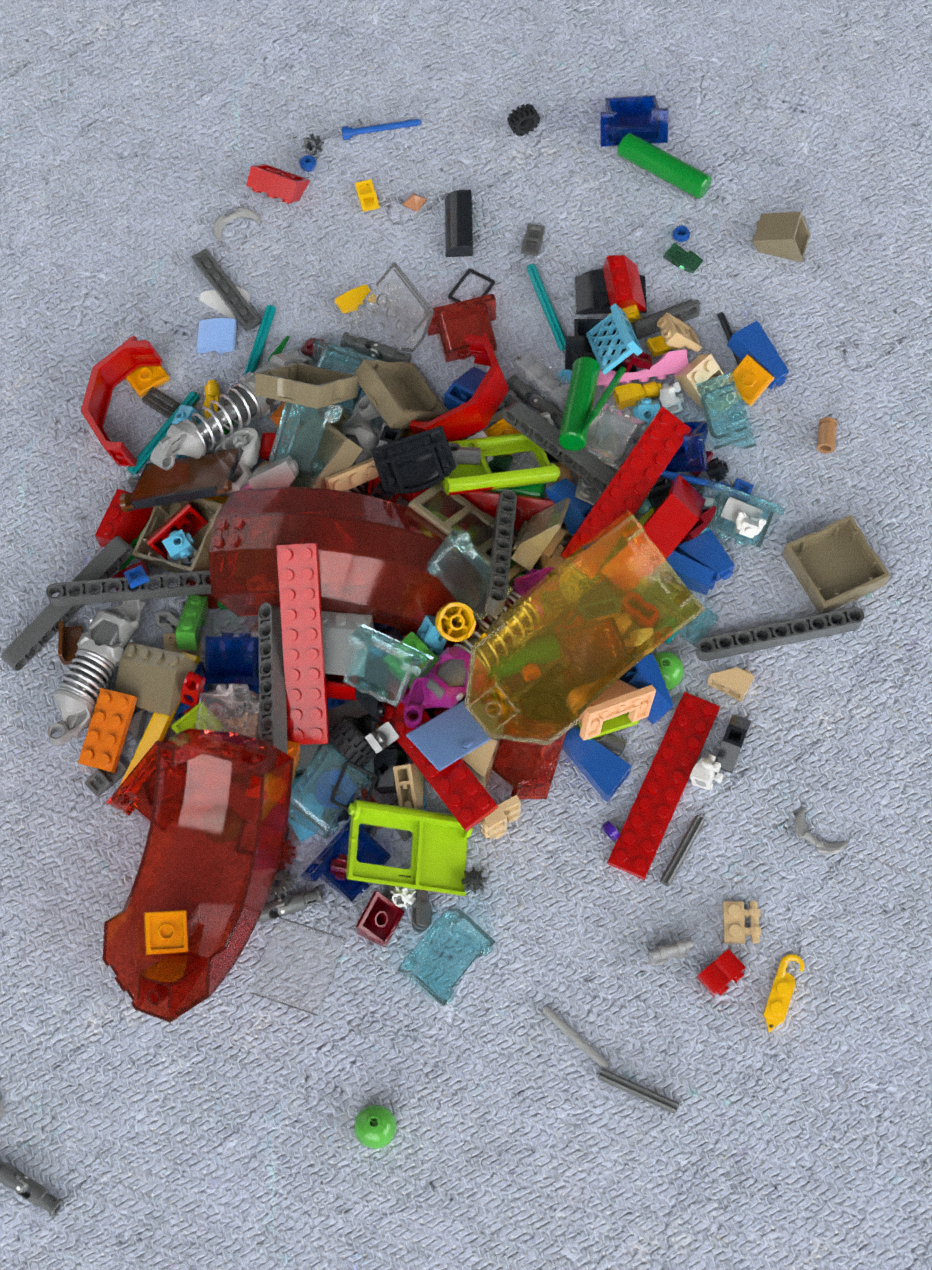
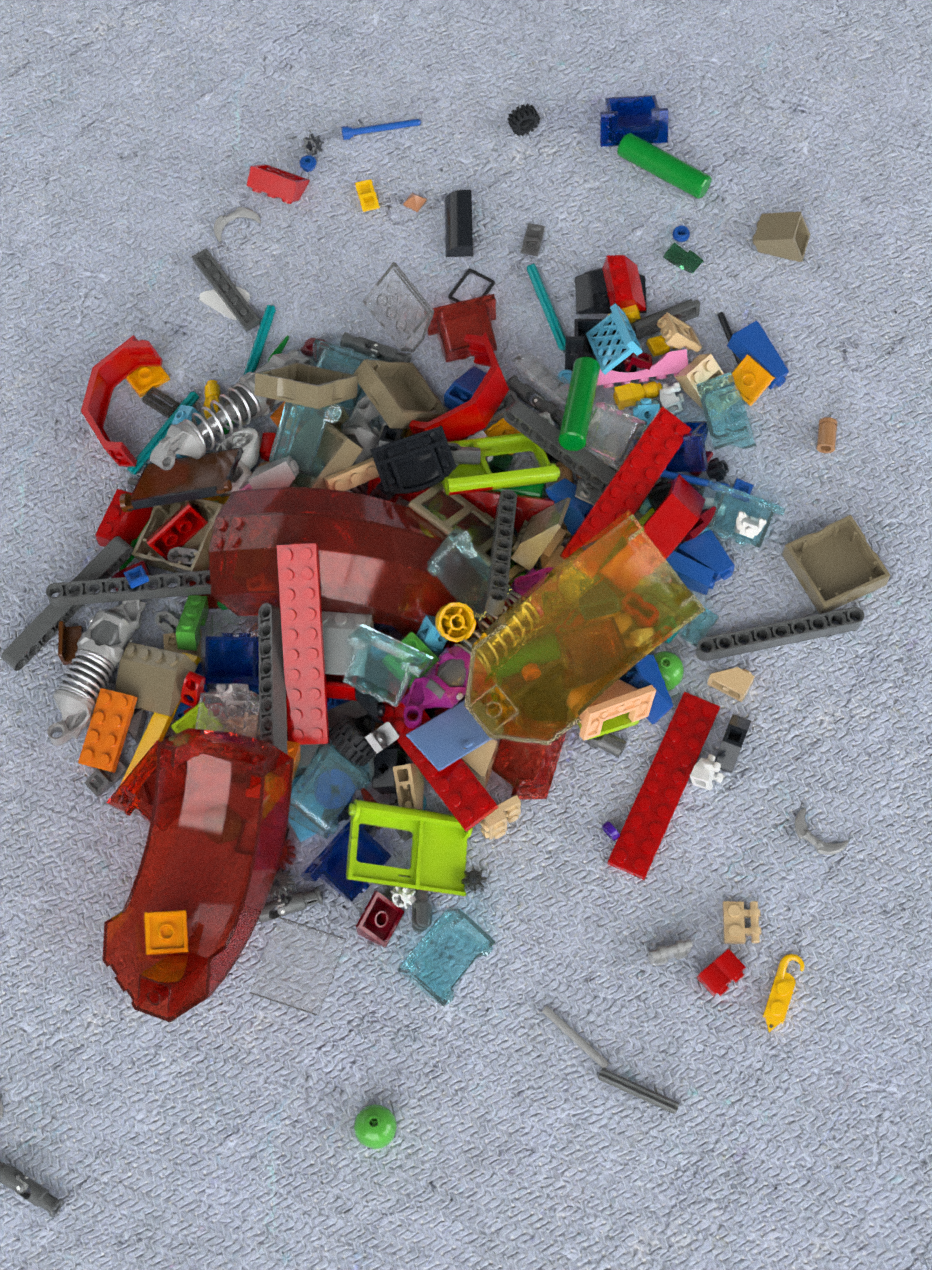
(179, 544): medium azure brick -> none
(216, 335): light blue slope -> none
(339, 866): dark red gear -> none
(341, 777): black piece -> none
(352, 299): yellow slope -> none
(597, 763): blue slope -> none
(603, 399): green piece -> none
(682, 850): dark grey axle -> none
(732, 506): light grey slope -> none

